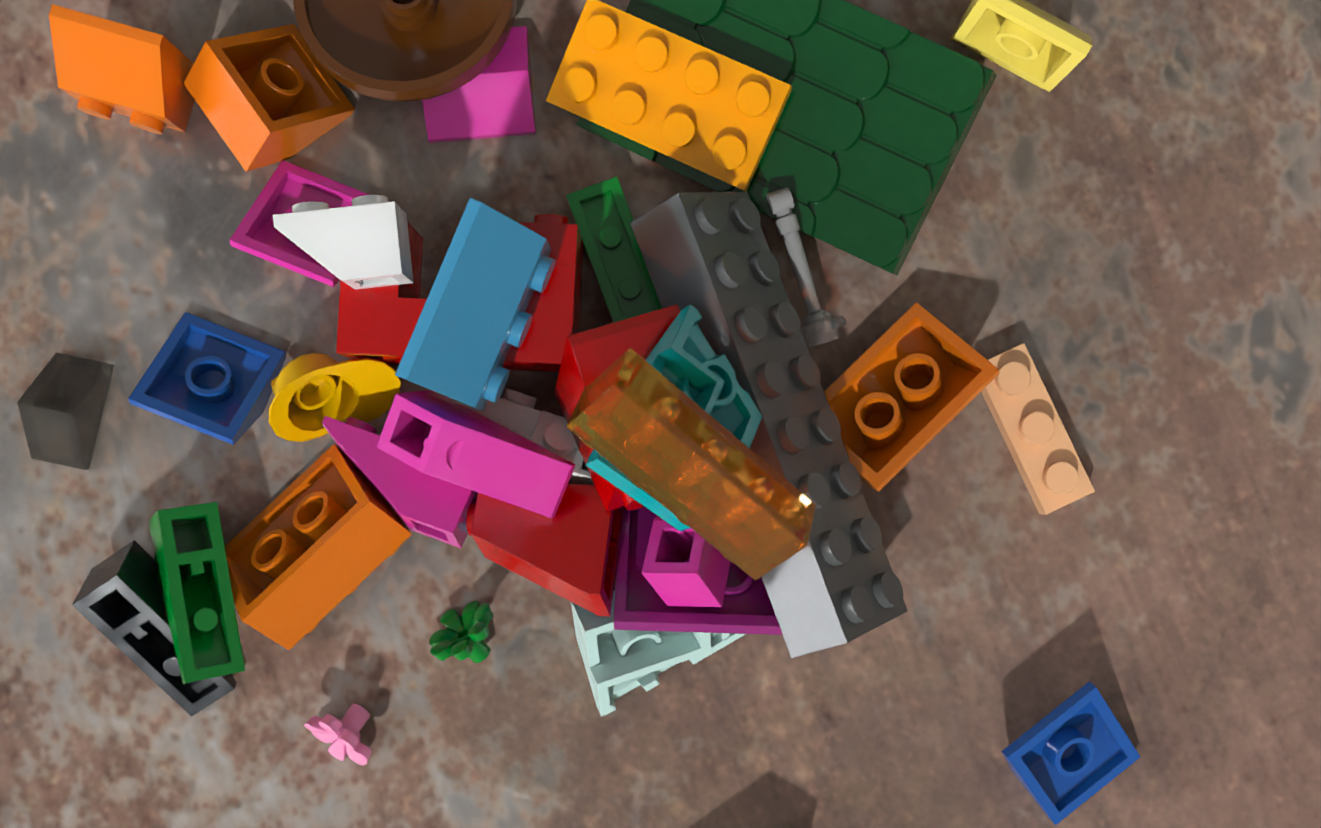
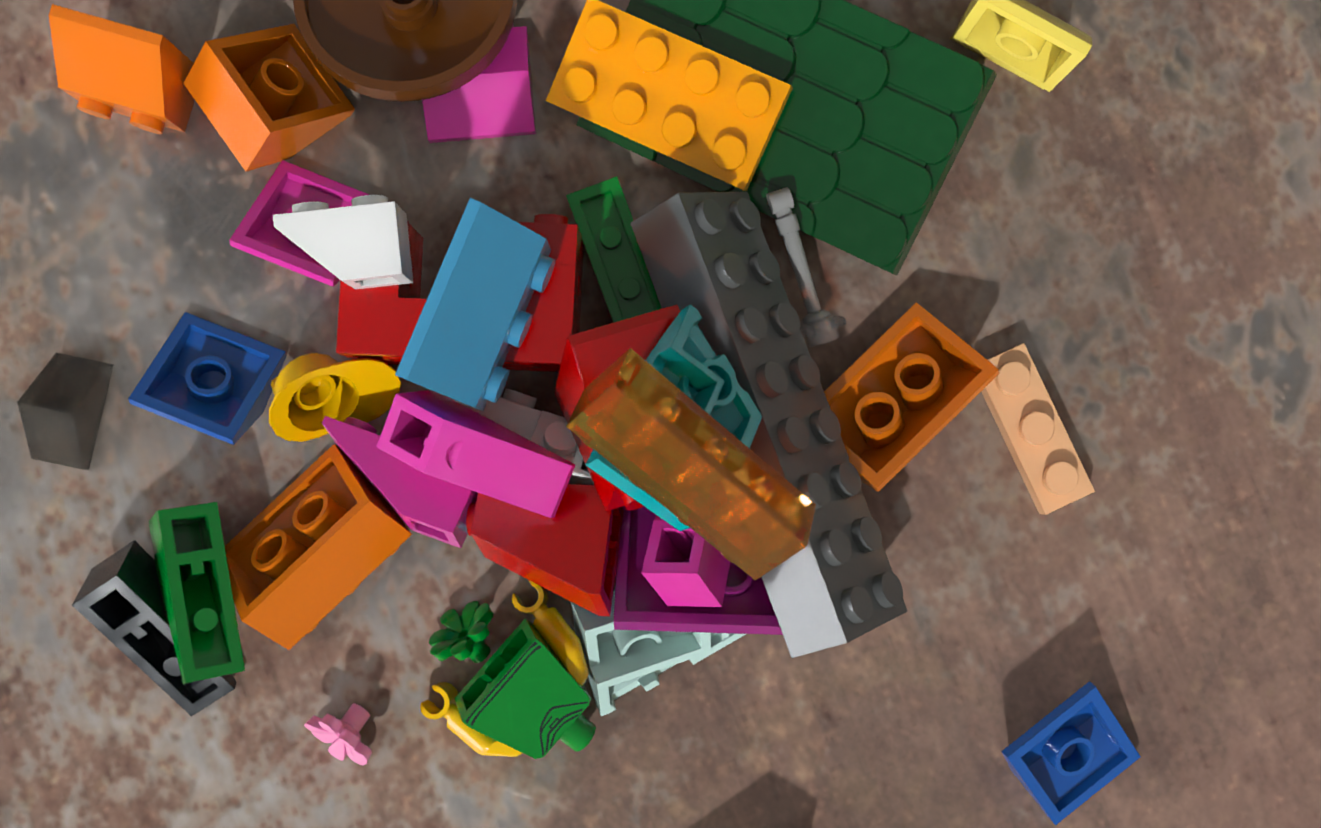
(525, 692): none -> green torso

